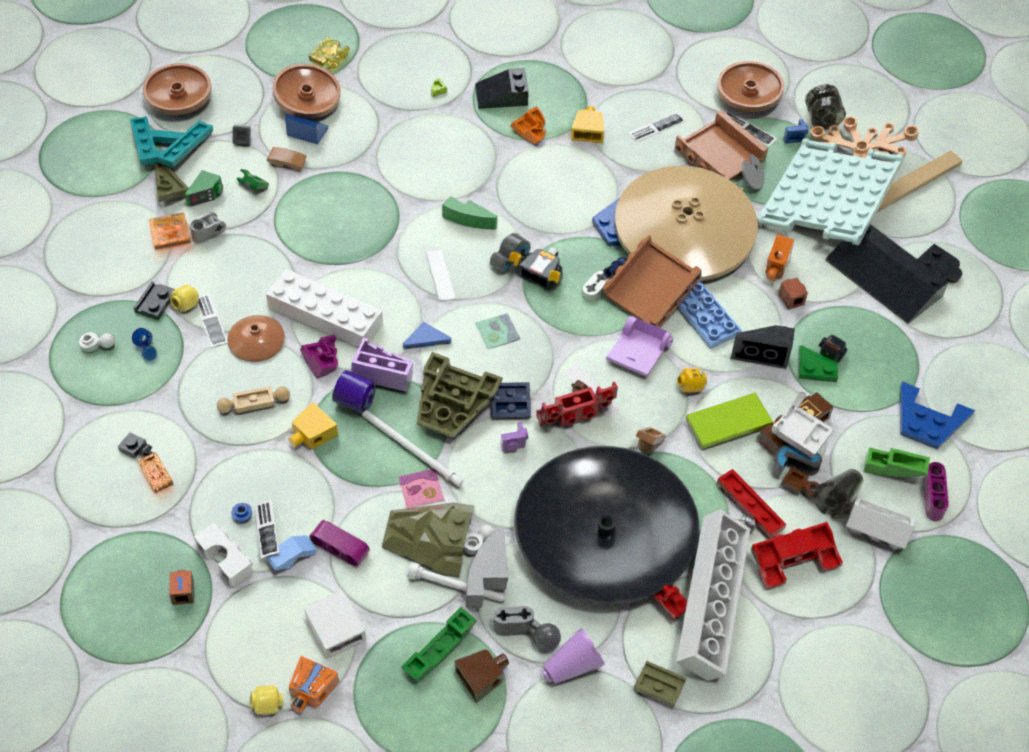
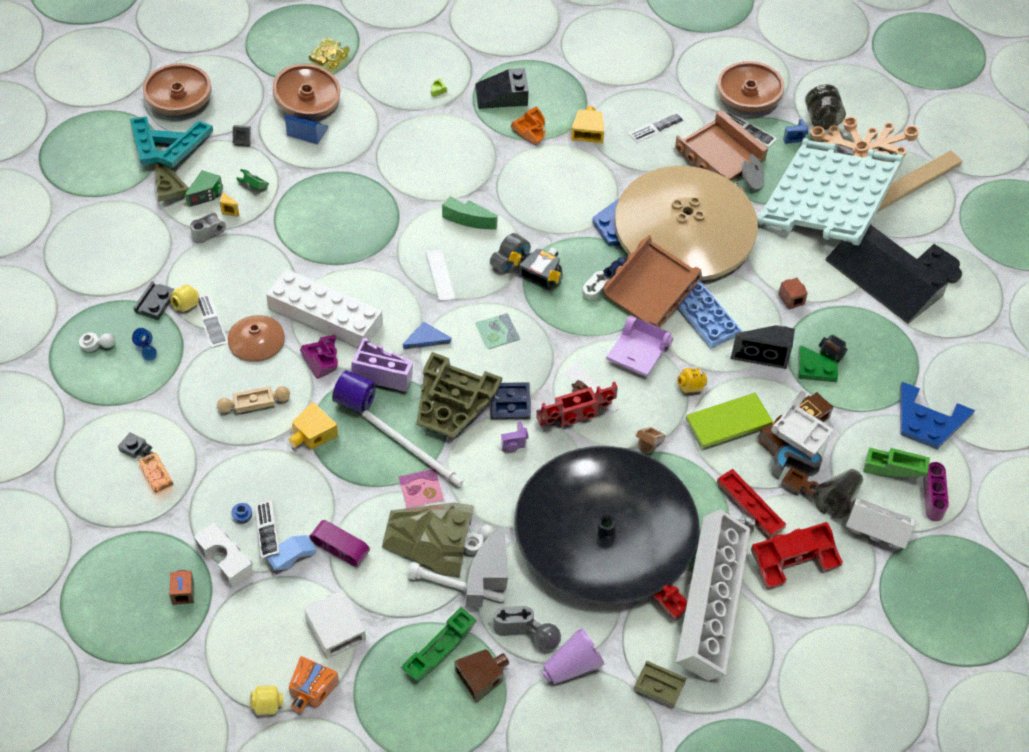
(169, 231): clear orange plate -> none
(229, 205): none -> yellow slope
(283, 156): medium nougat slope -> none
(777, 261): orange torso -> none

